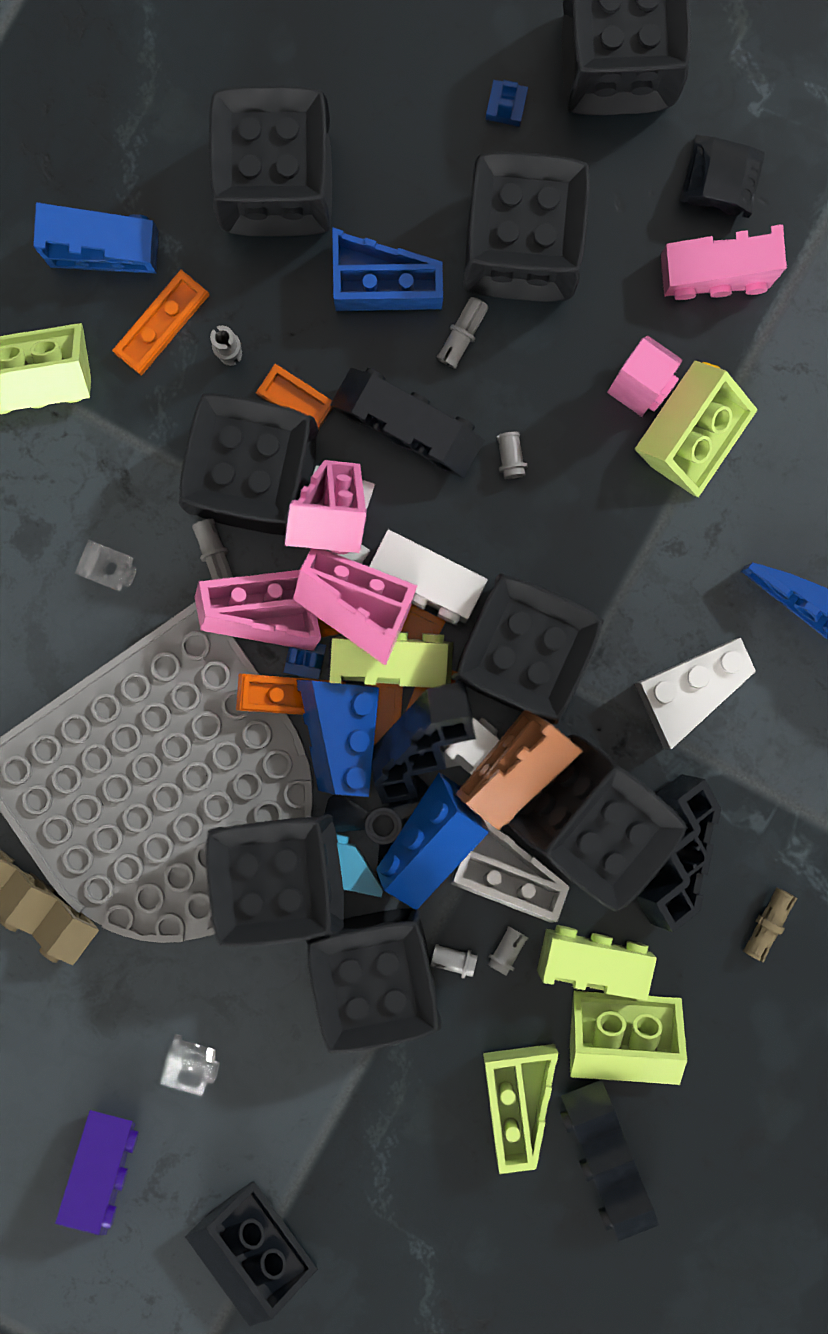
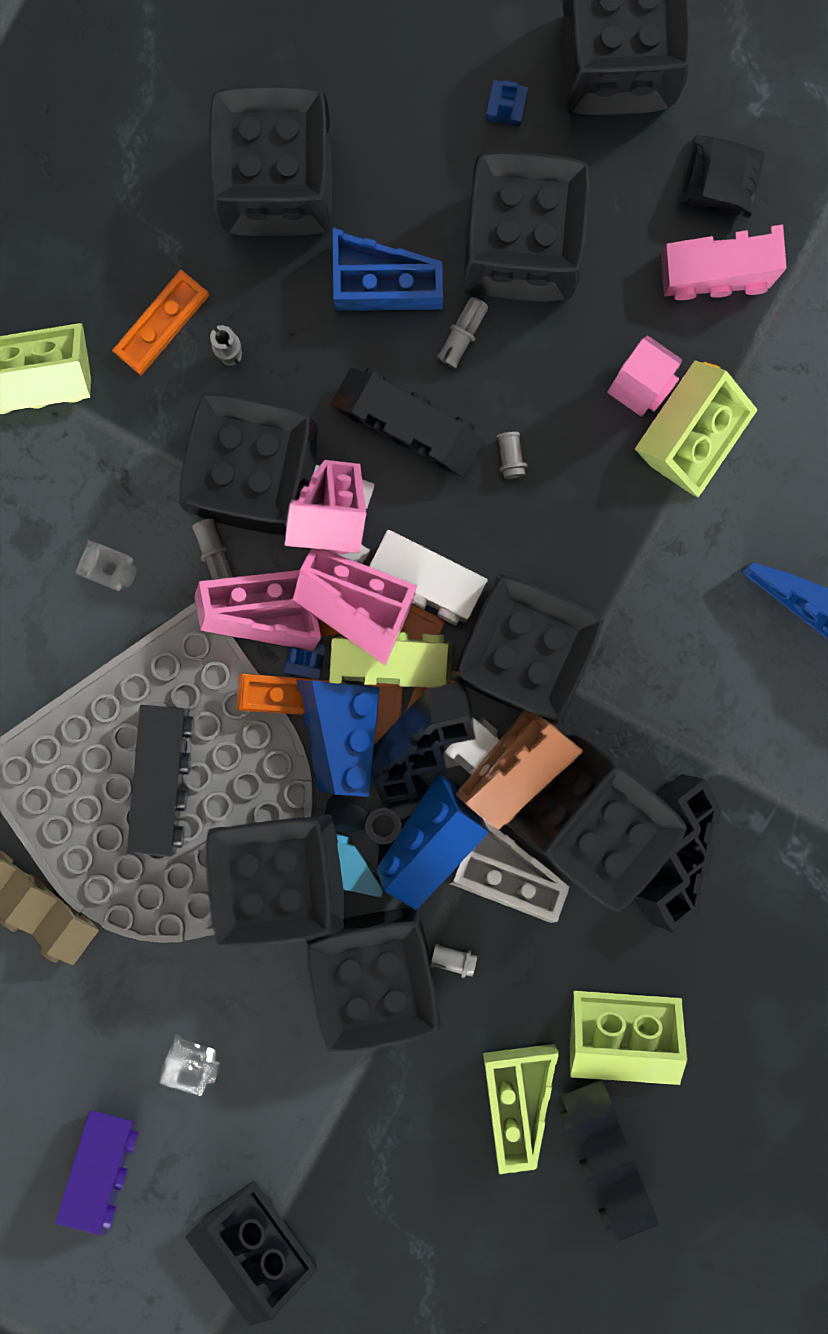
(95, 240): blue wedge -> none
(159, 780): none -> black brick
(289, 391): orange tile -> none
(507, 951): light grey pin -> none
(596, 963): yellowish green wedge -> none
(693, 689): white wedge -> none
(770, 924): dark tan pin -> none

